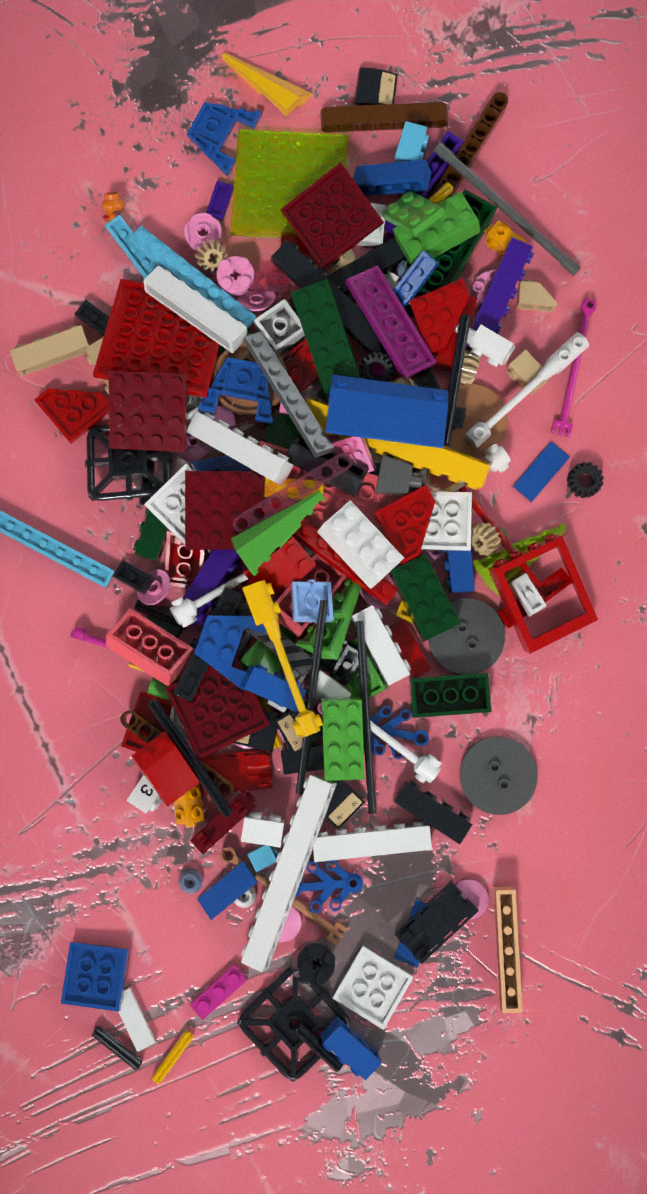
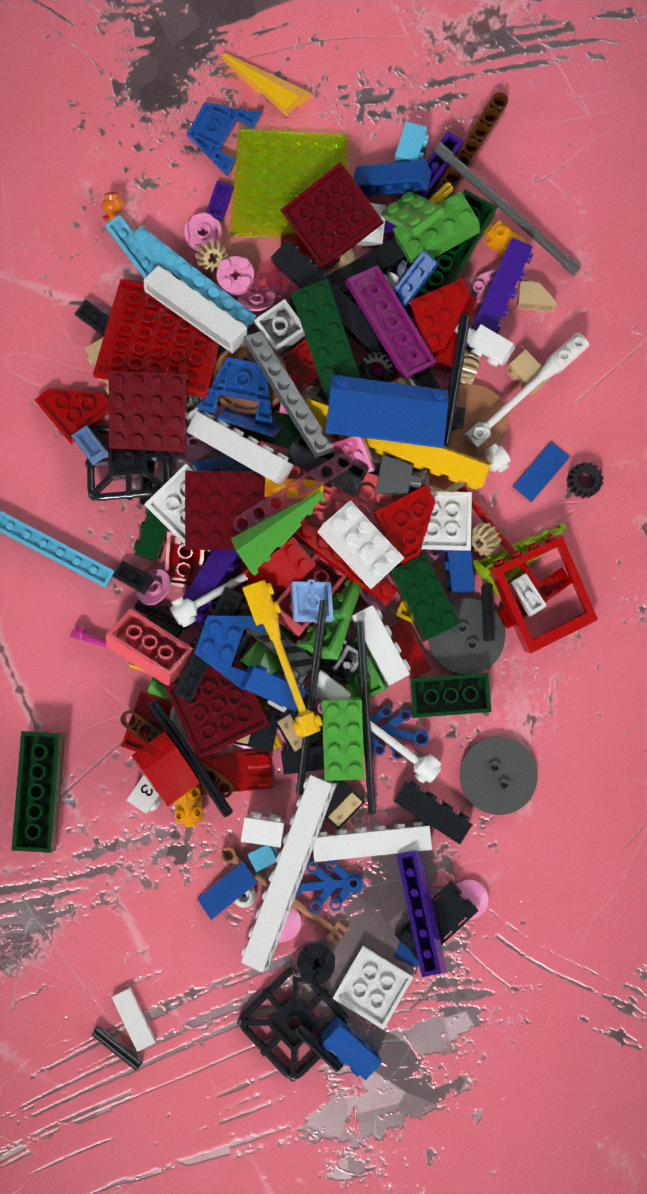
(38, 791): none -> dark green brick
(50, 350): tan brick -> none
(90, 445): none -> medium blue tile
(95, 976): blue plate -> none
(172, 1057): yellow axle -> none
(190, 874): sand blue plate -> none
(218, 991): dark pink plate -> none
(221, 825): dark red brick -> none
(249, 423): none -> blue piece
(375, 87): black slope -> none
(383, 116): reddish brown beam -> none
(421, 914): none -> dark purple brick
(487, 612): none -> black axle
(507, 949): light nougat brick -> none
(562, 424): dark pink hinge -> none

